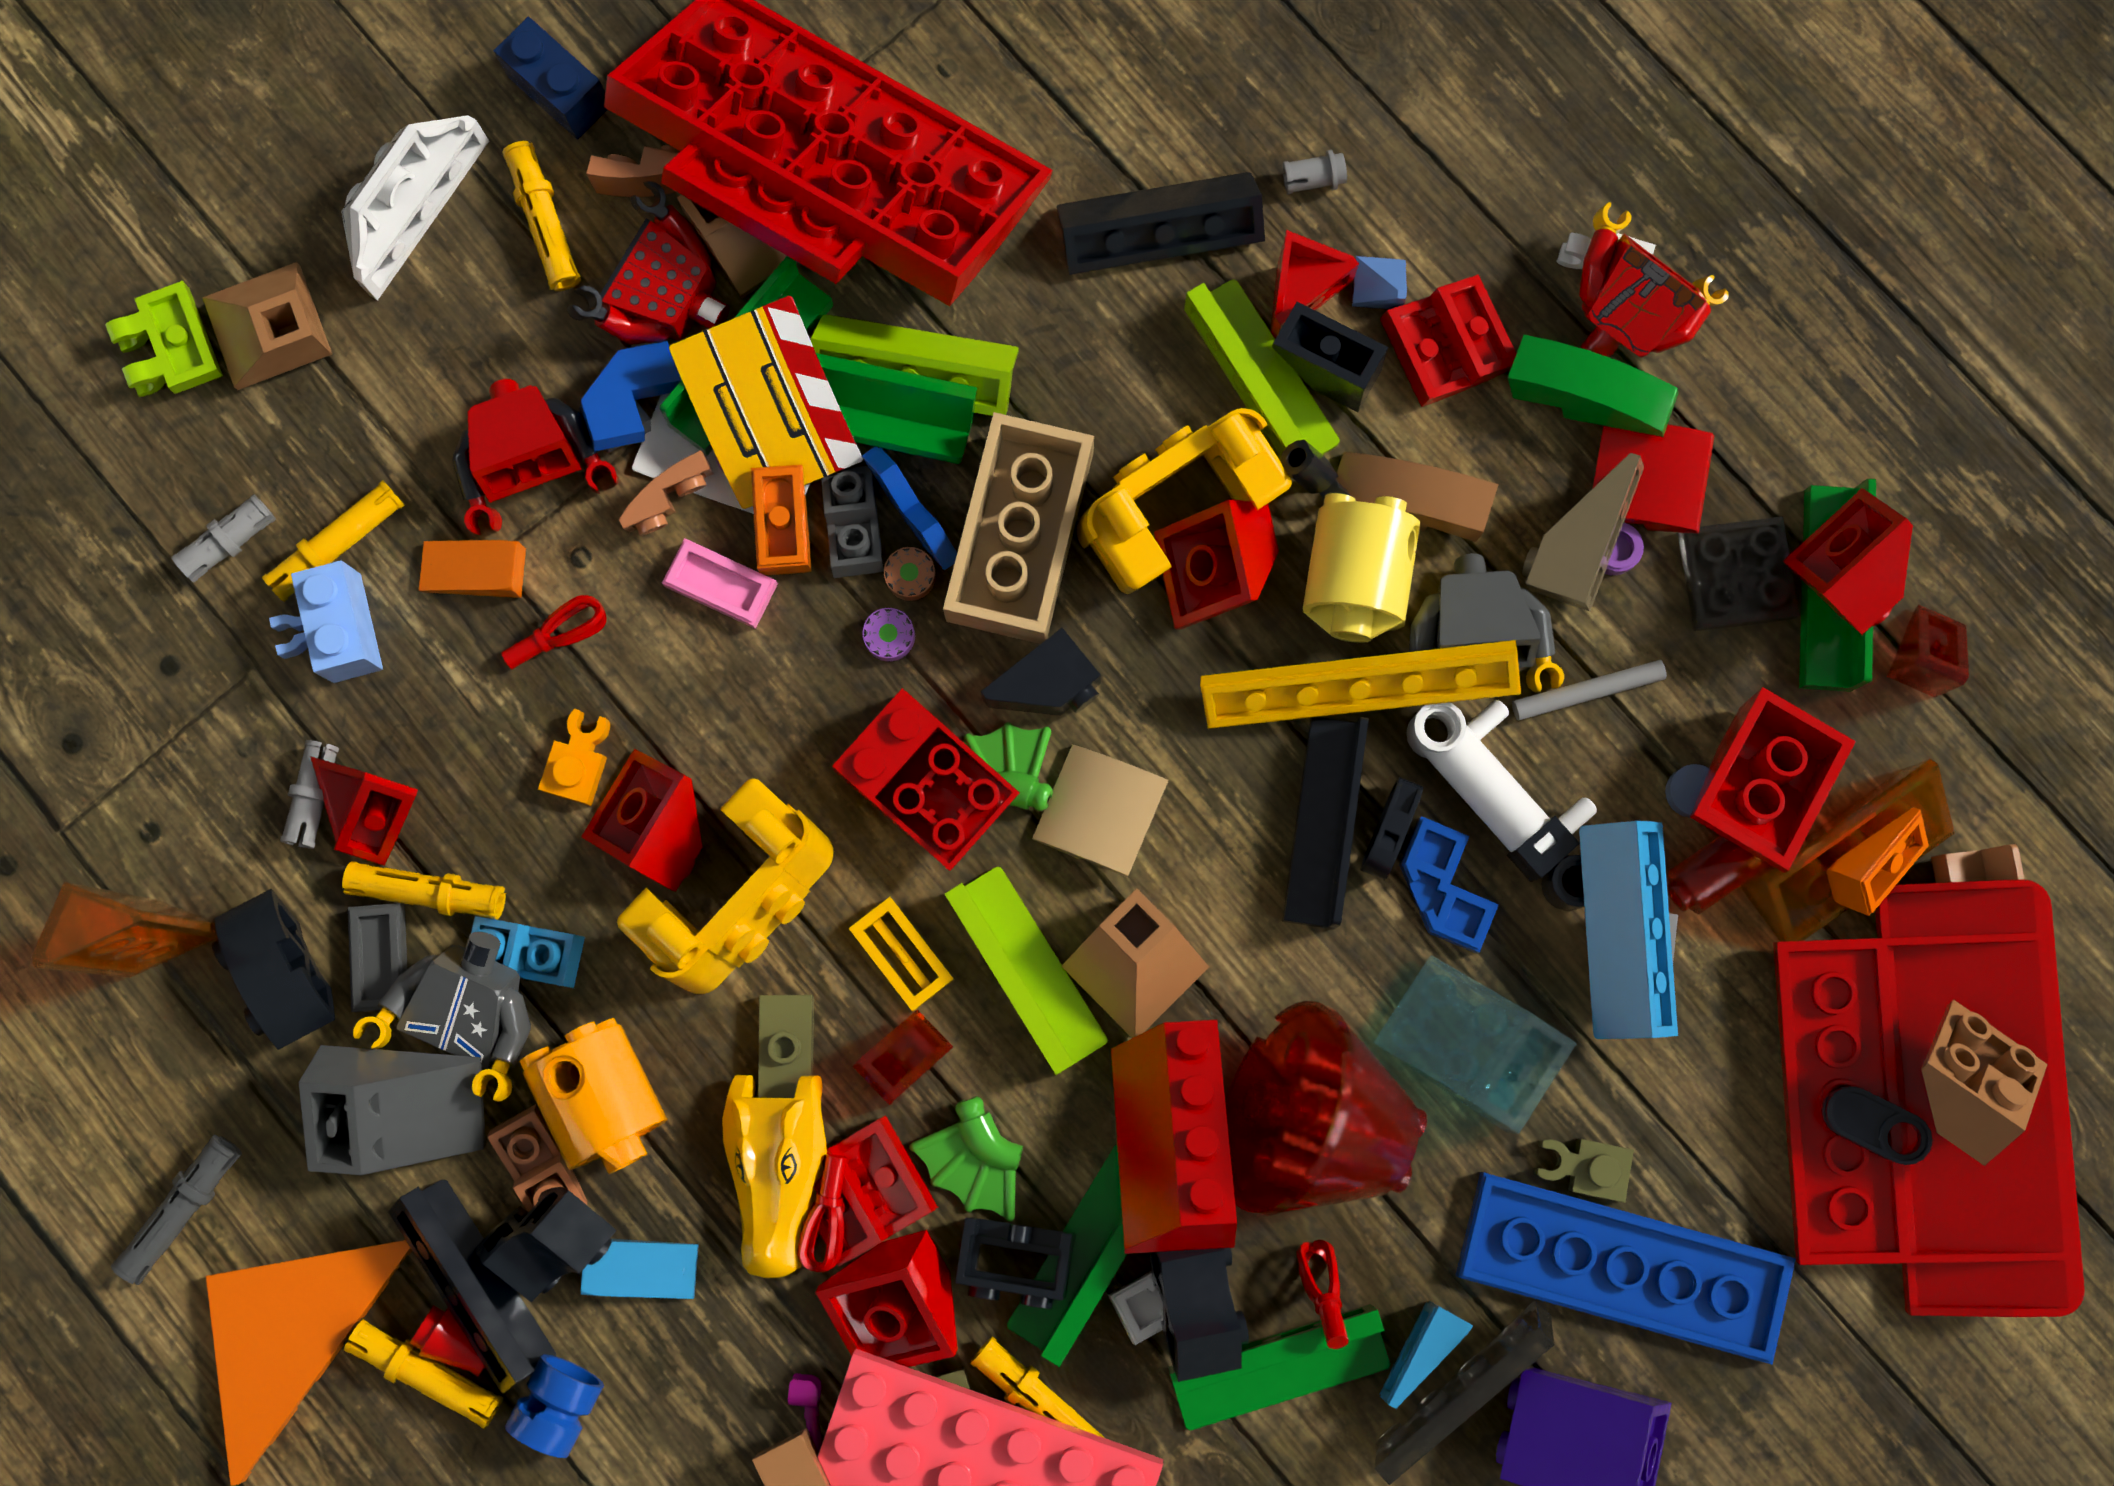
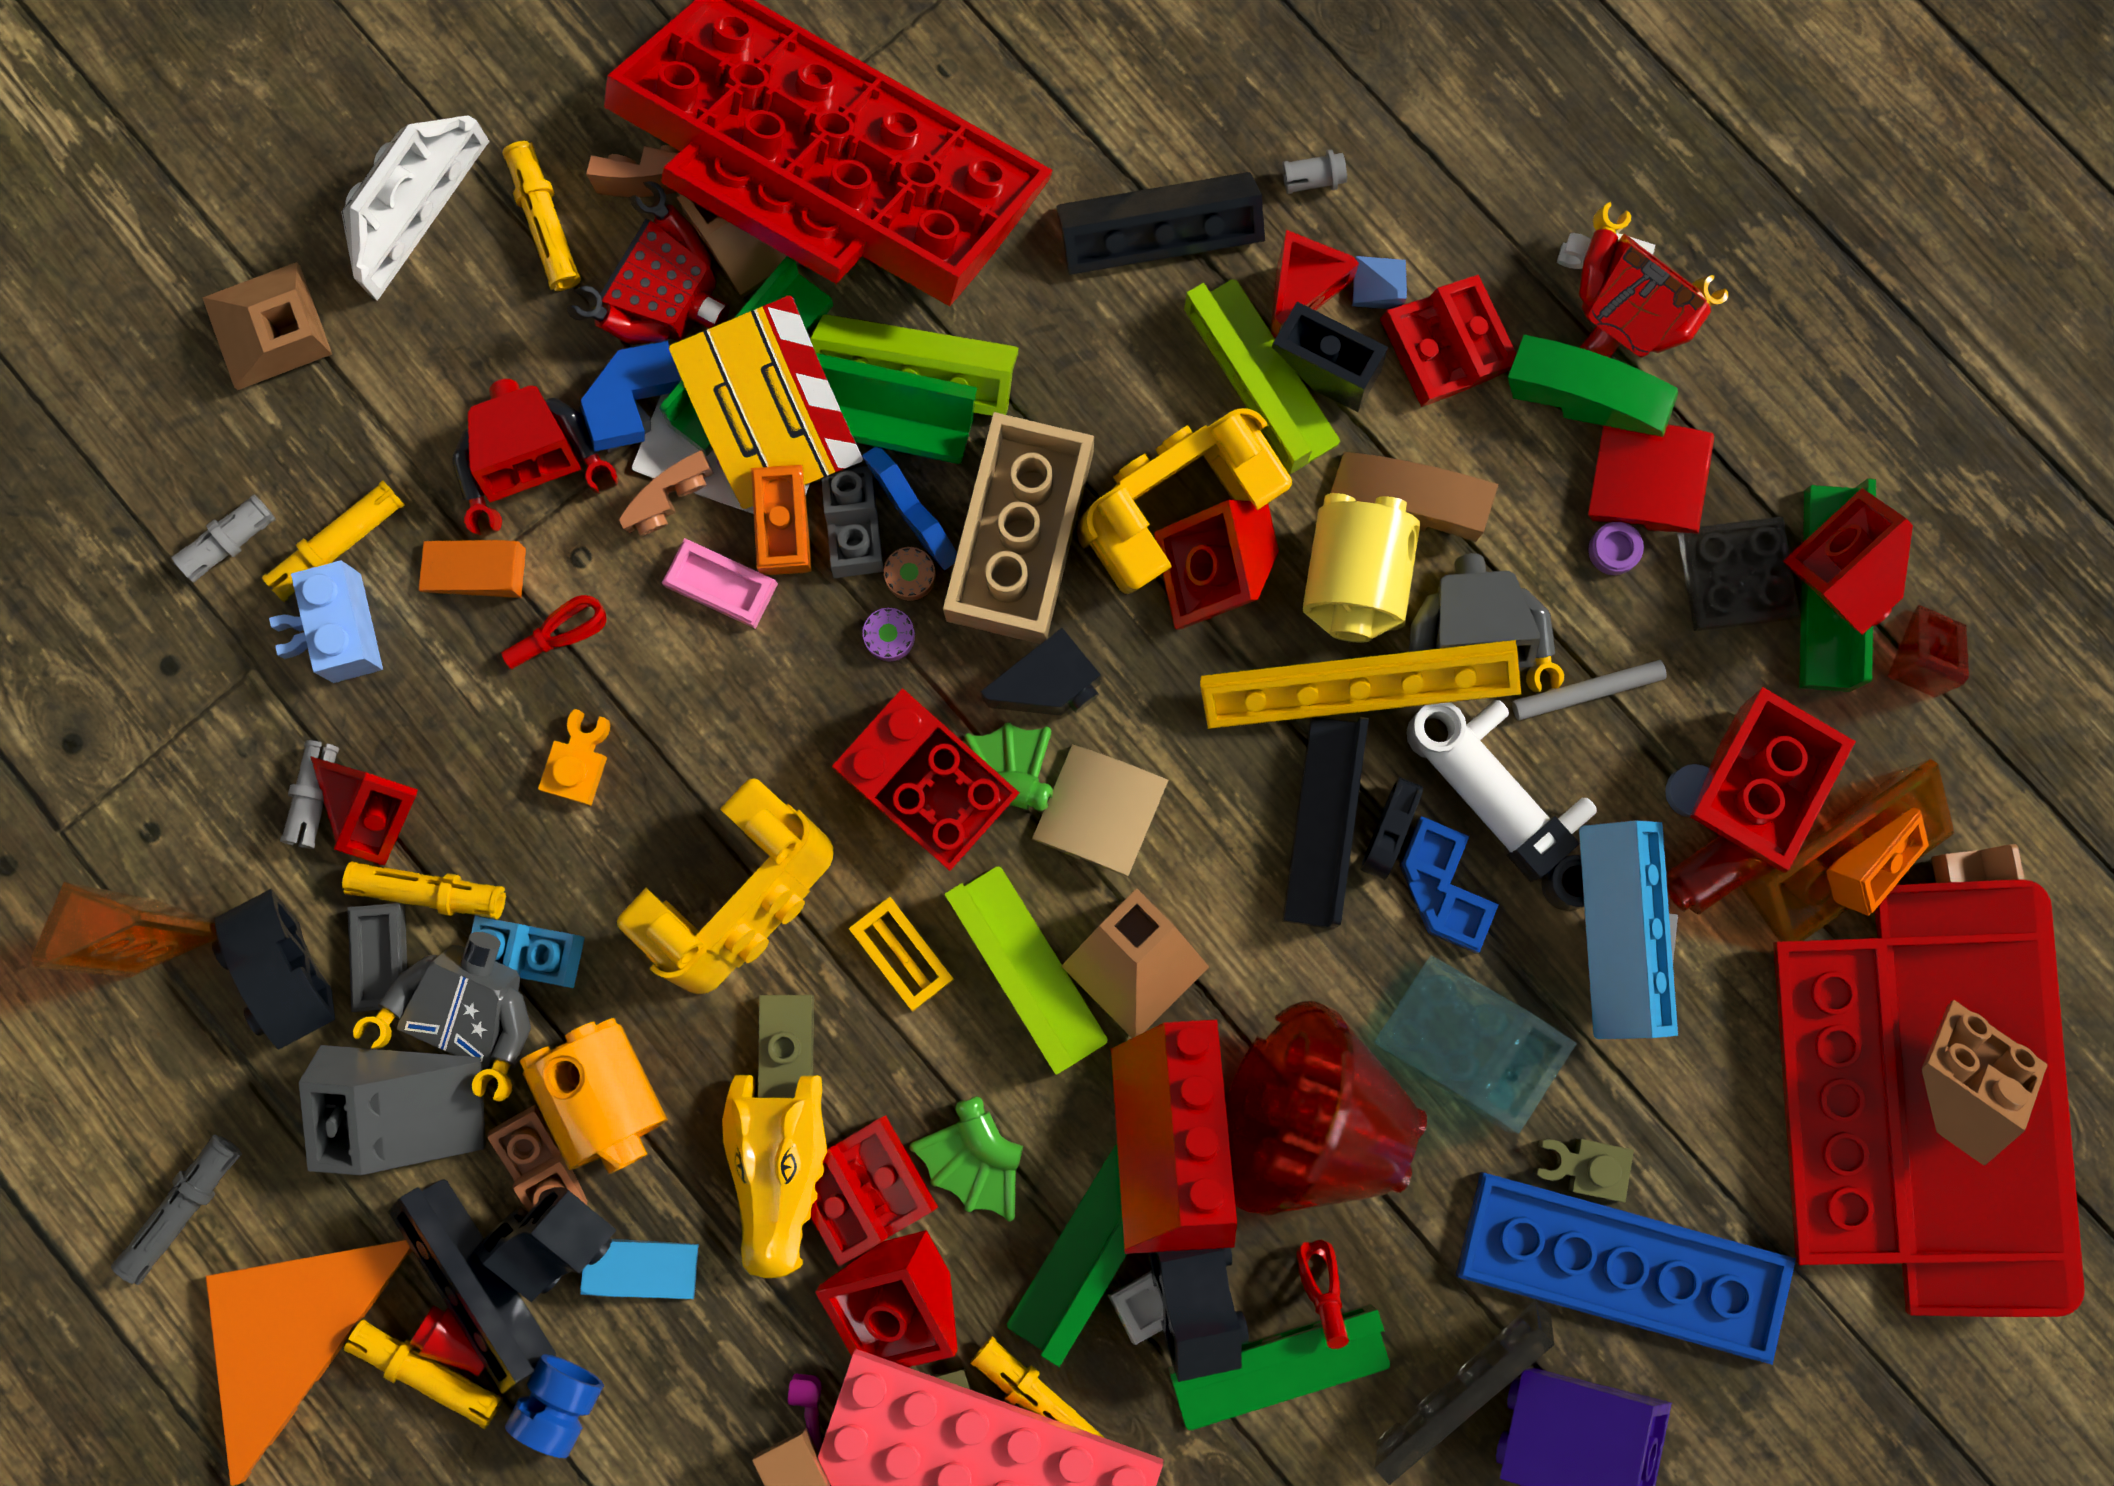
(178, 339): lime plate -> none
(552, 77): dark blue brick -> none
(649, 821): red slope -> none
(830, 1199): red piece -> none
(903, 1057): clear red slope -> none
(1020, 1237): black window -> none
(1310, 469): black bar -> none
(1428, 1344): dark azure slope -> none
(1581, 543): dark tan slope -> none
(1867, 1121): black piece -> none

